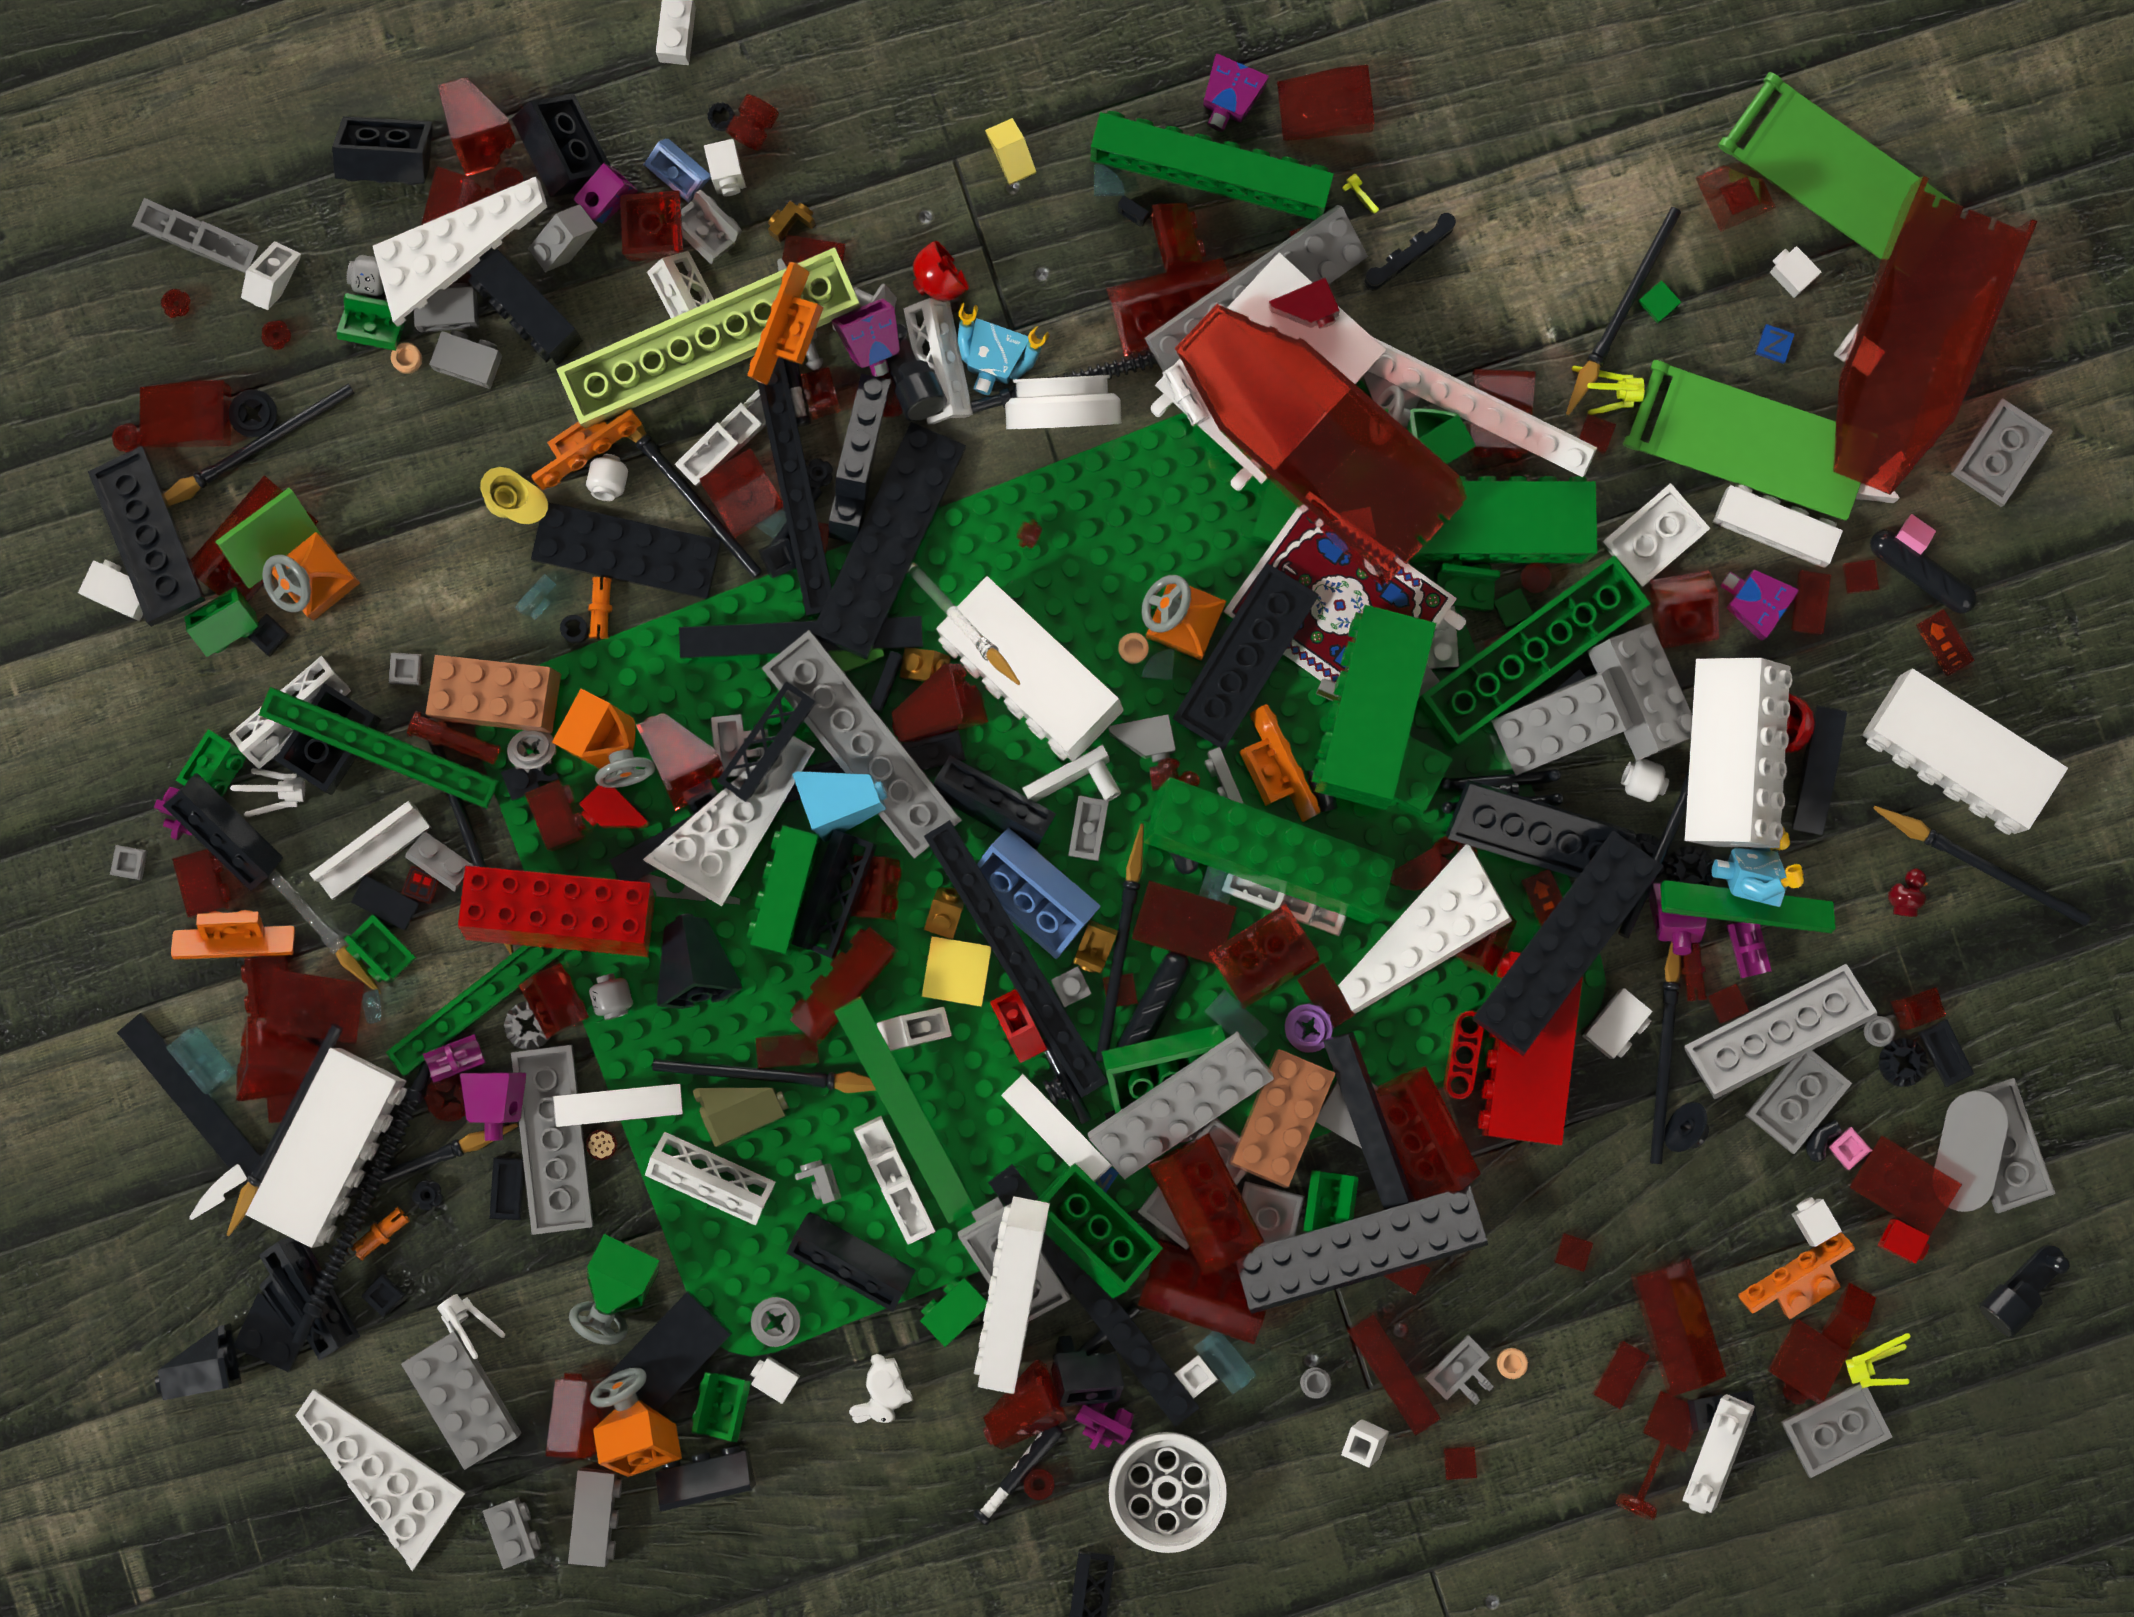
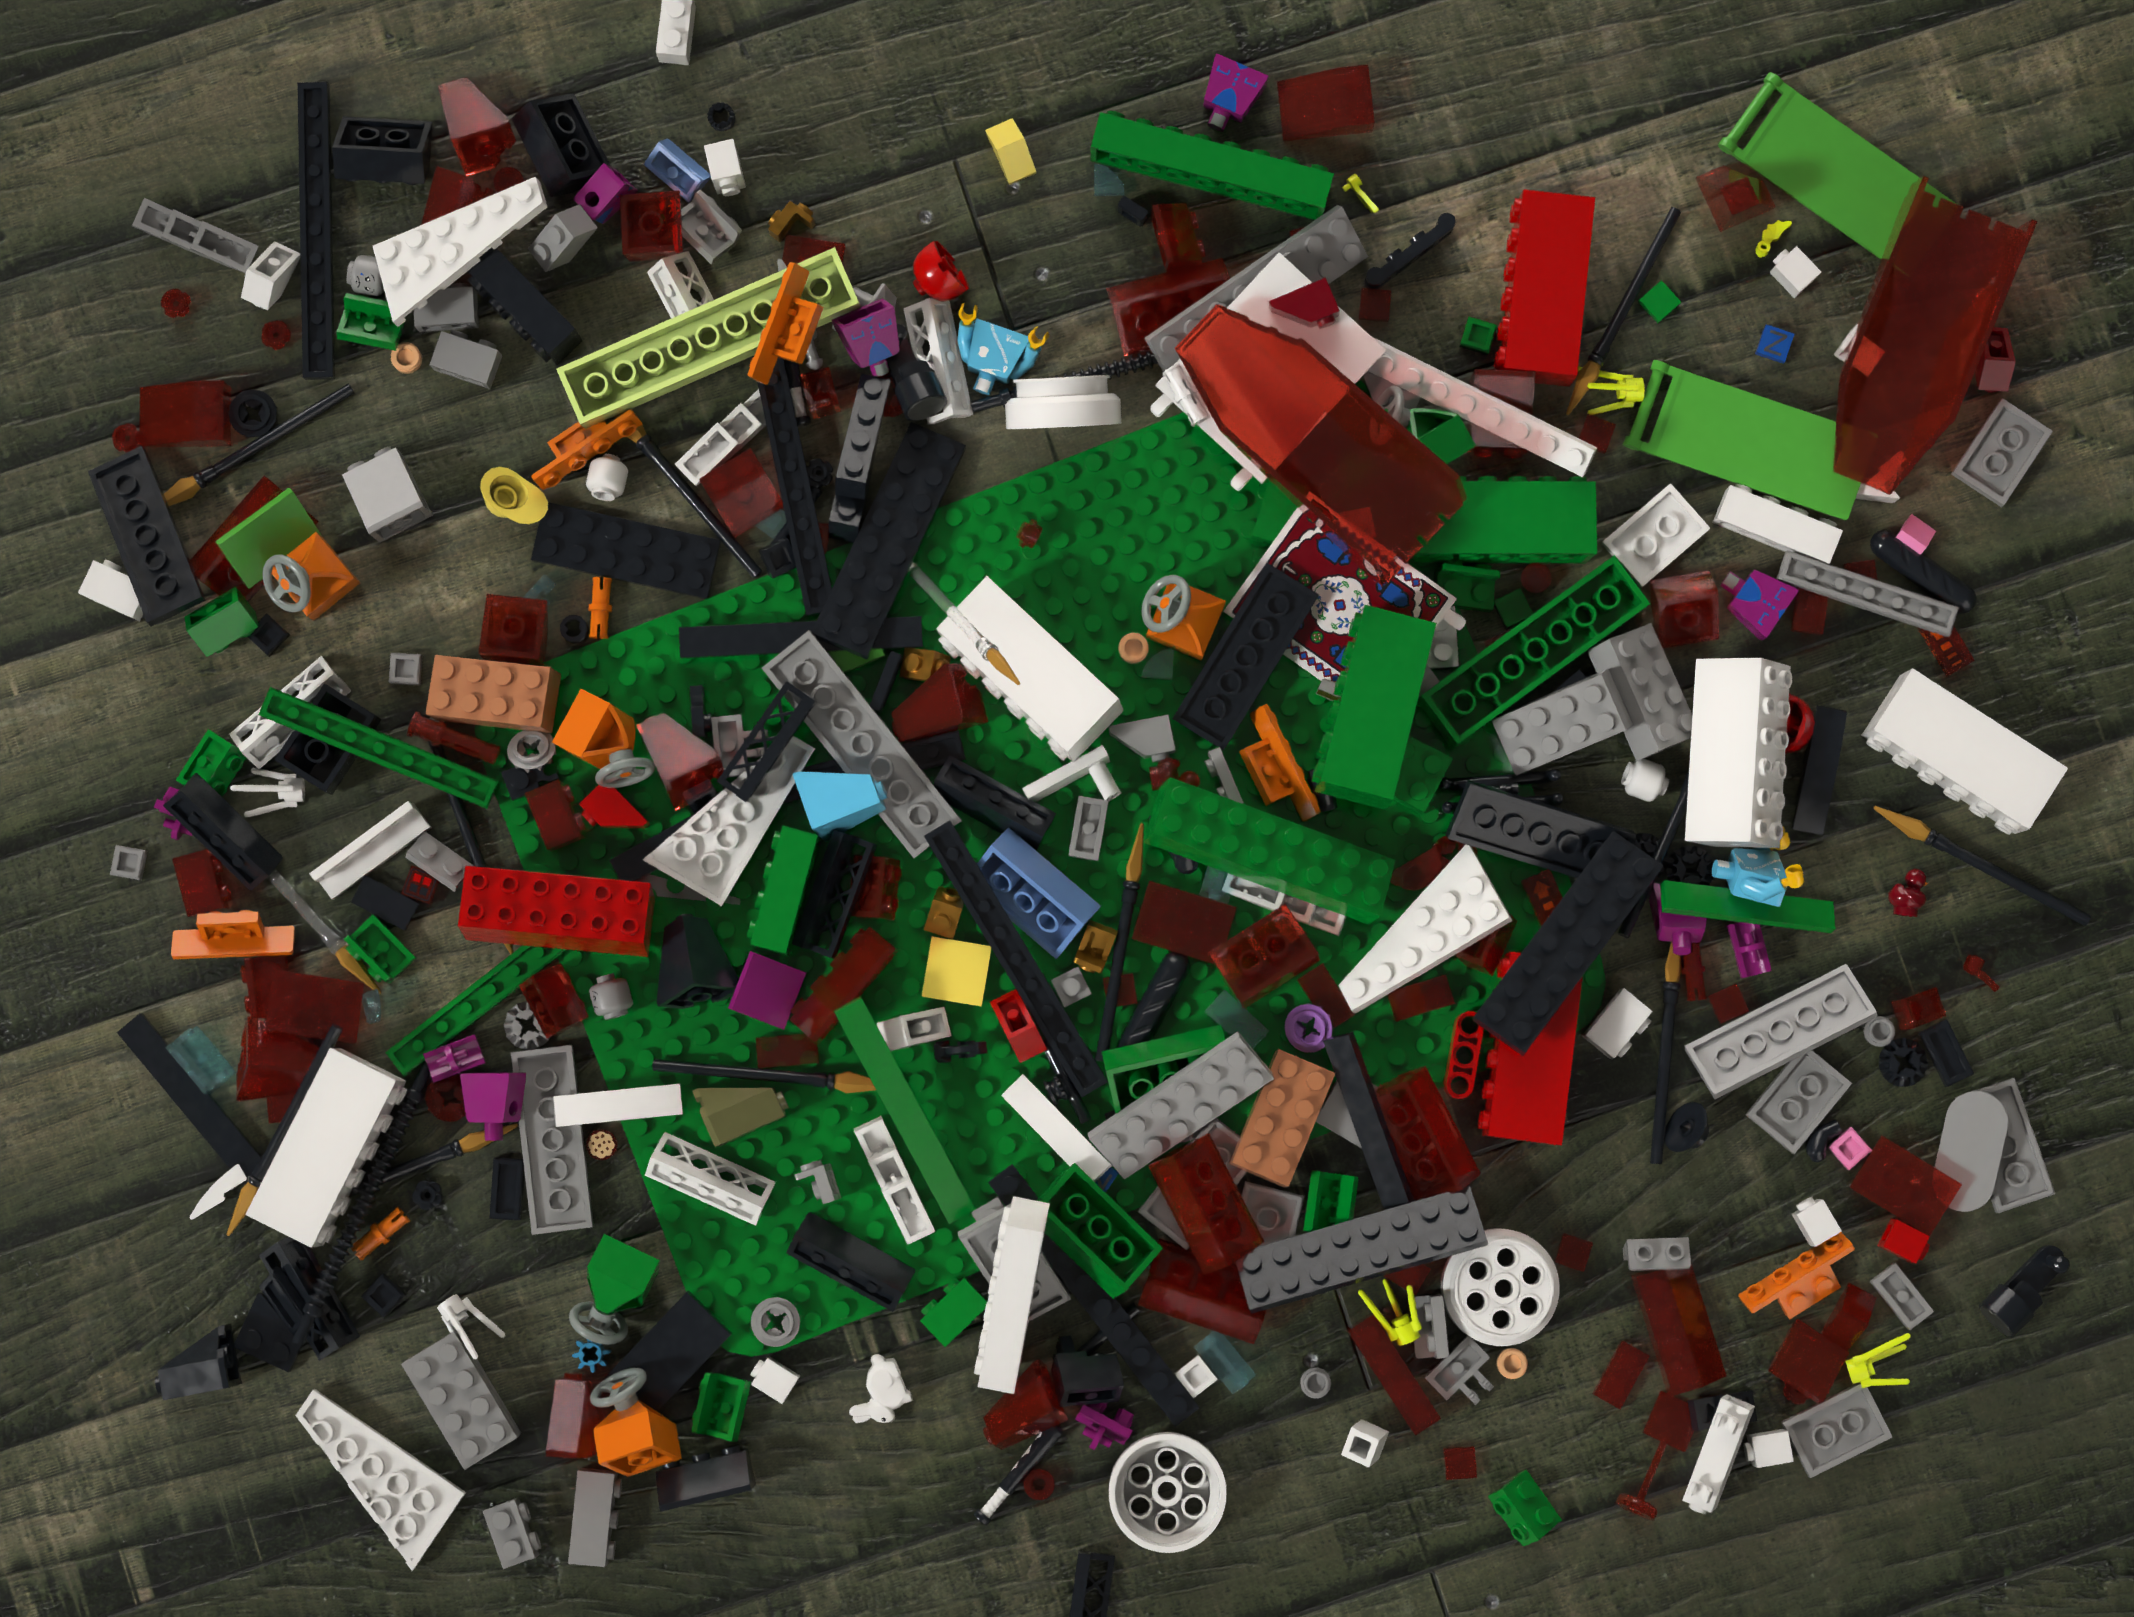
(316, 231): none -> black plate
(386, 494): none -> light grey slope
(514, 630): none -> clear red slope
(583, 1353): none -> dark azure gear
(700, 719): none -> black plate
(754, 112): clear red wheel -> none
(767, 990): none -> magenta tile
(966, 1049): none -> black piece
(1374, 304): none -> clear red tile
(1403, 1329): none -> neon yellow plant
(1420, 998): none -> clear red slope
(1433, 1334): none -> light grey bracket
(1478, 335): none -> green tile
(1478, 1323): none -> white wheel
(1524, 1509): none -> green bracket
(1545, 285): none -> red brick
(1657, 1253): none -> light grey bracket
(1768, 1448): none -> white brick
(1770, 235): none -> neon yellow piece
(1867, 593): none -> light grey tile
(1901, 1296): none -> light grey plate
(1974, 965): none -> clear red hand
(1996, 363): none -> dark red slope

